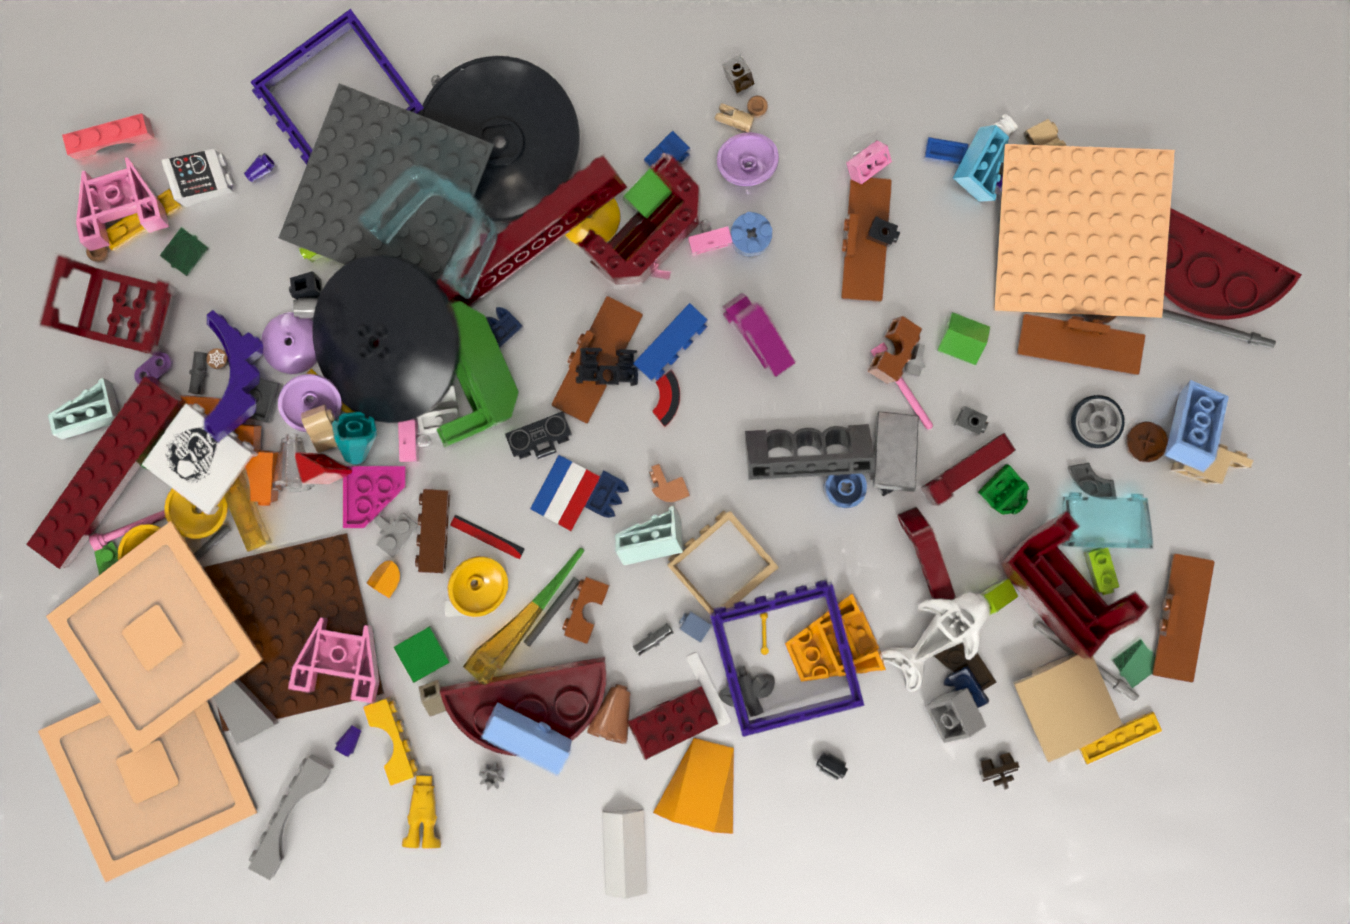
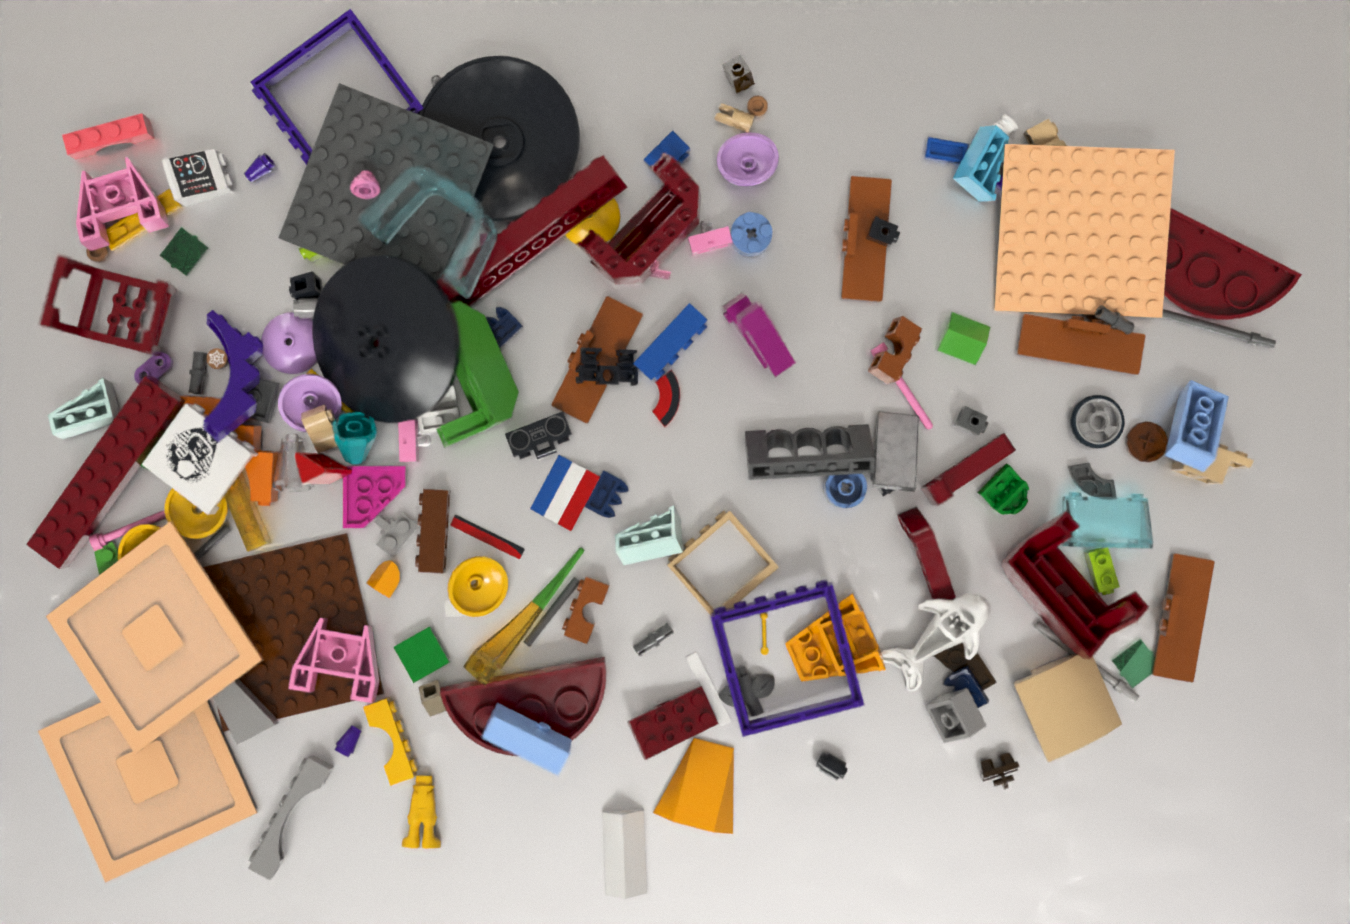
(365, 185): none -> bright pink brick
(490, 782): light grey gear -> none
(612, 716): nougat cone -> none
(647, 194): bright green slope -> none
(670, 491): nougat brick -> none
(694, 626): sand blue brick -> none
(868, 162): bright pink piece -> none
(915, 365): light grey piece -> none
(1000, 595): lime brick -> none
(1114, 319): none -> dark grey pin
(1121, 737): yellow tile -> none

